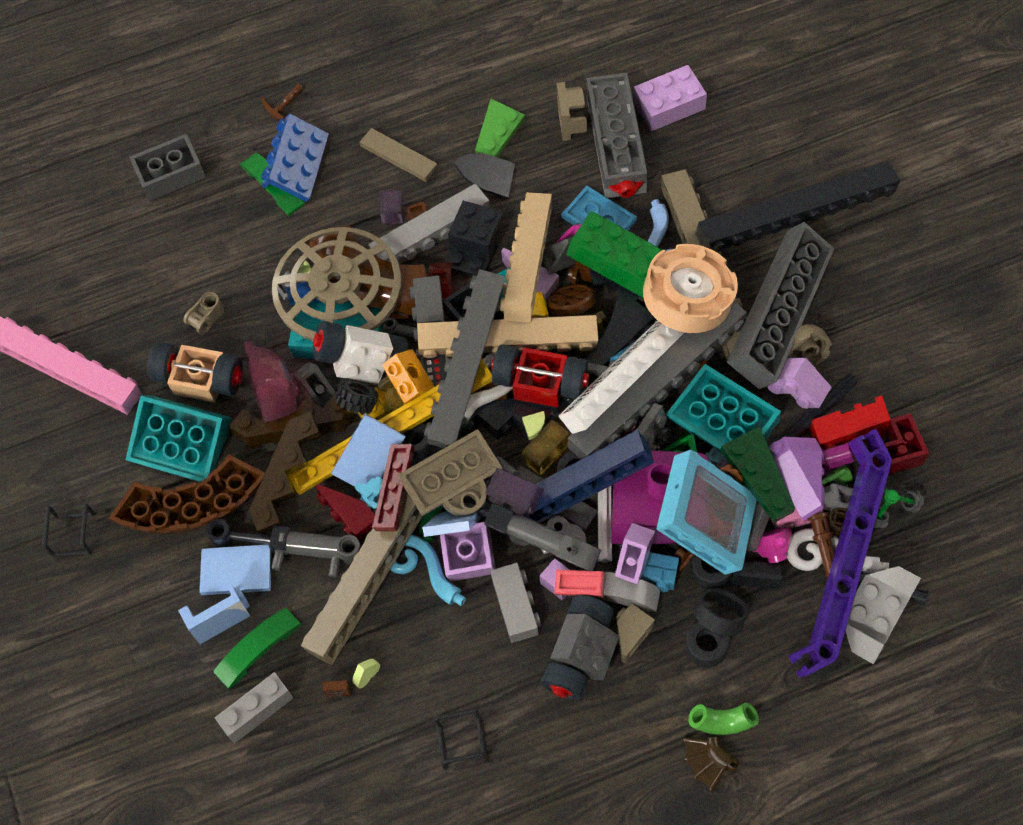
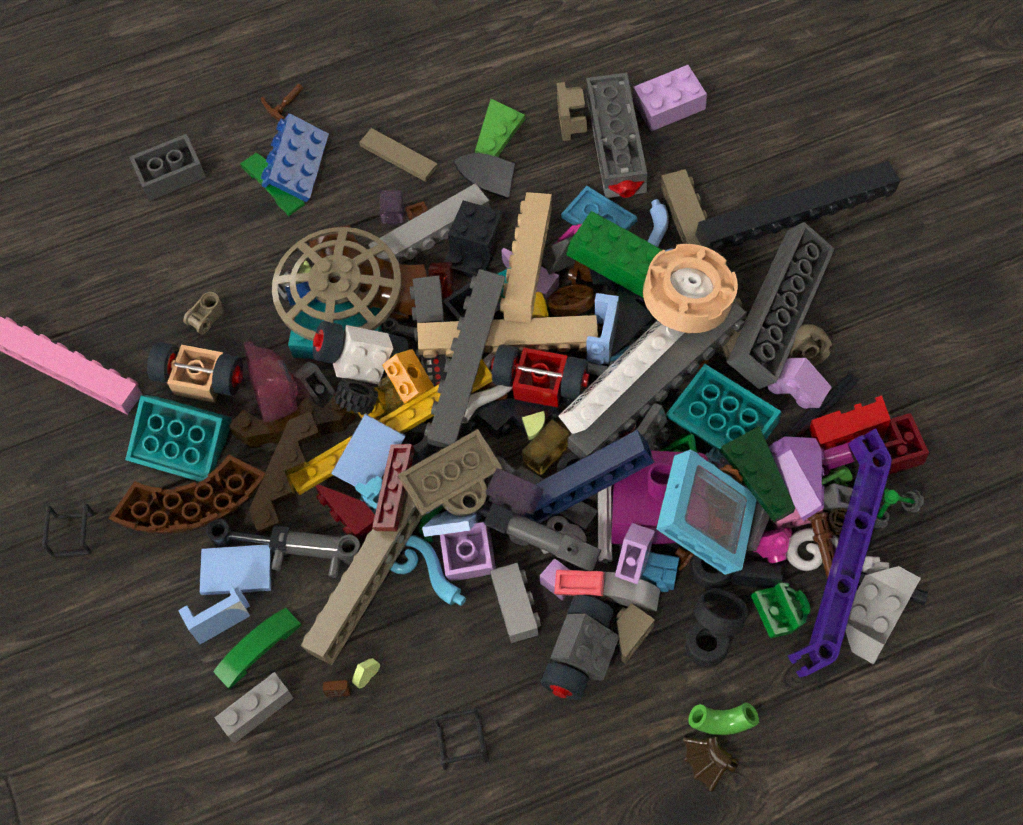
(607, 313): none -> light blue panel
(781, 609): none -> green slope

